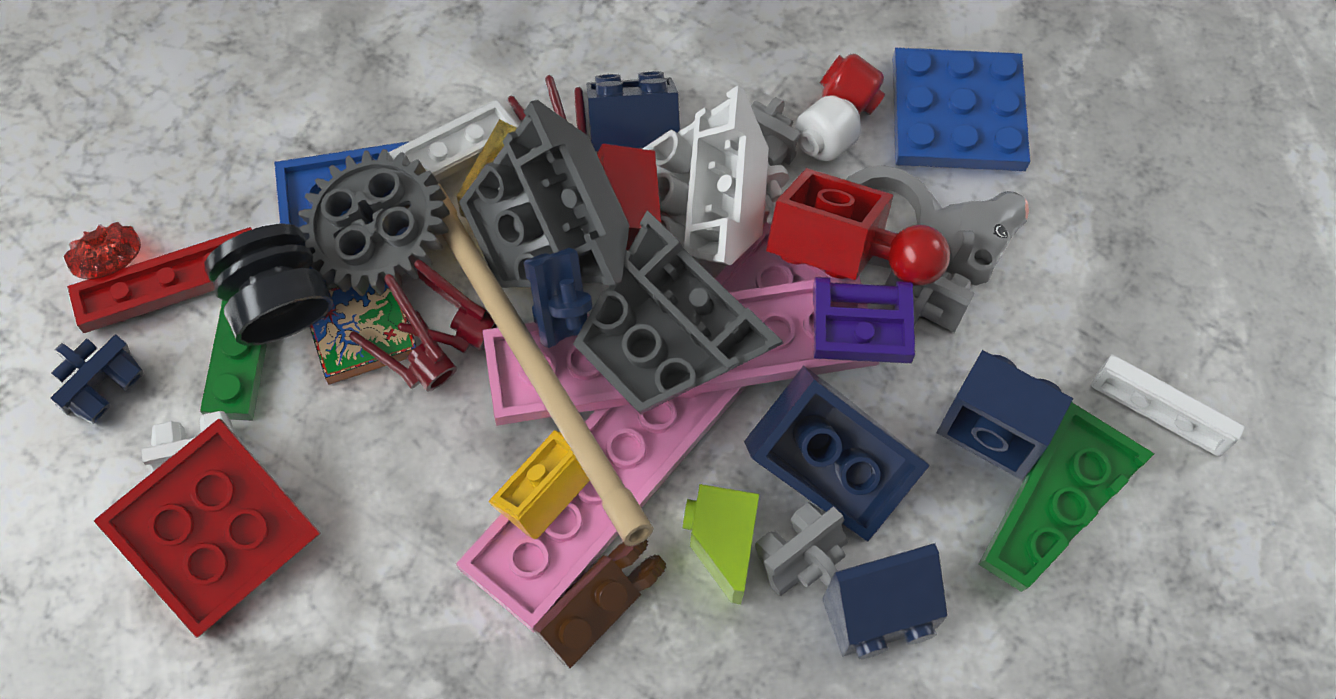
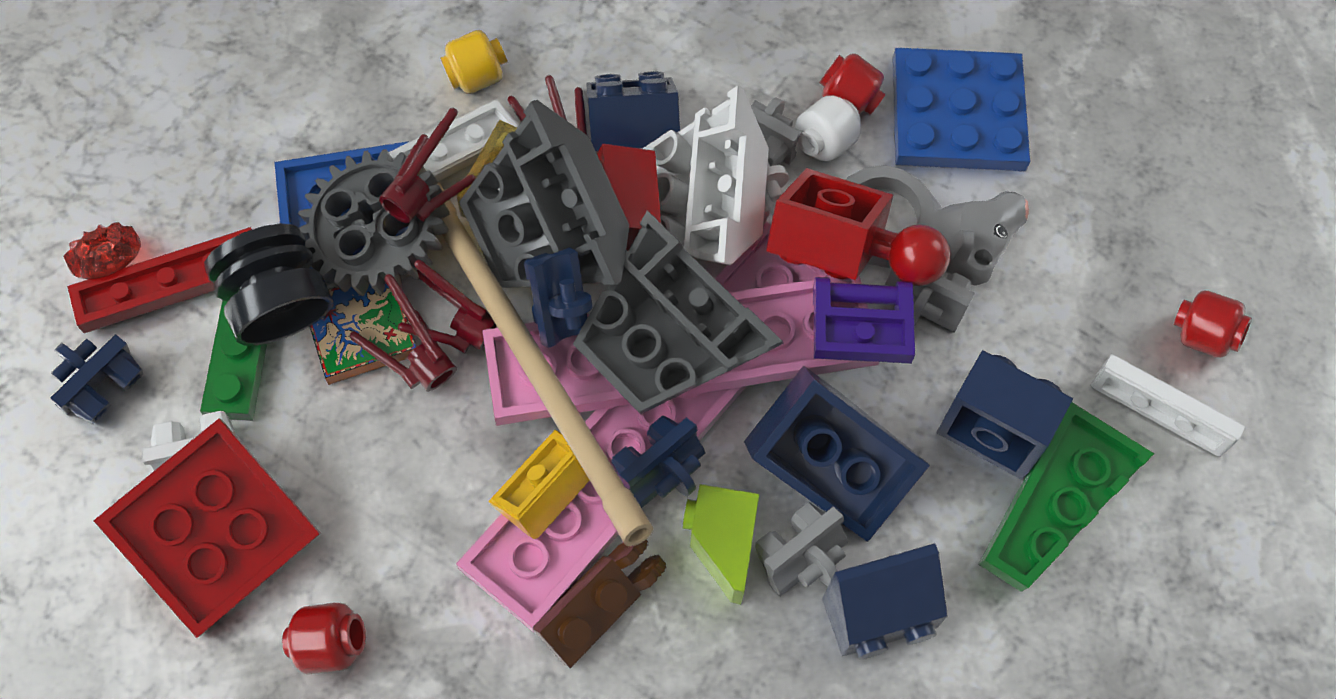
(324, 638): none -> red head
(408, 192): none -> dark red plant
(473, 61): none -> yellow head
(665, 464): none -> dark blue hips
(1213, 324): none -> red head

